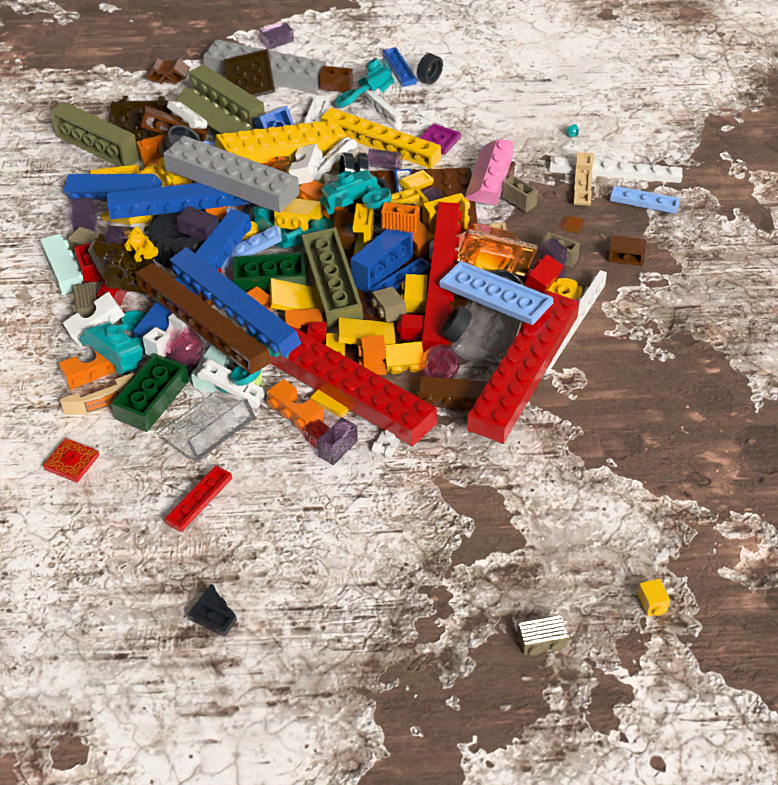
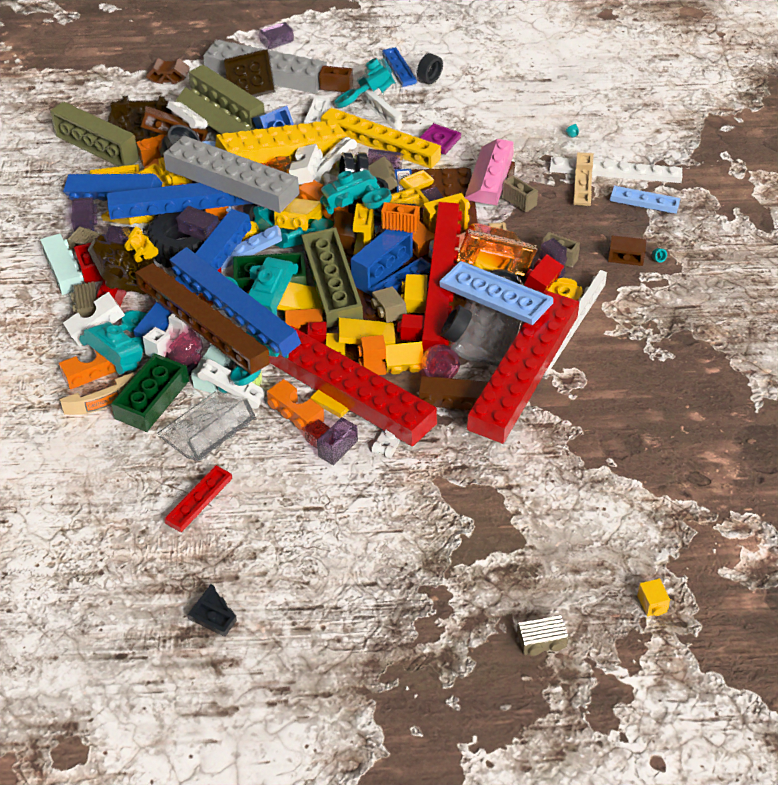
(71, 460): red plate -> none
(270, 281): none -> teal piece
(384, 169): none -> dark tan brick
(574, 224): clear orange tile -> none
(661, 253): none -> teal hinge

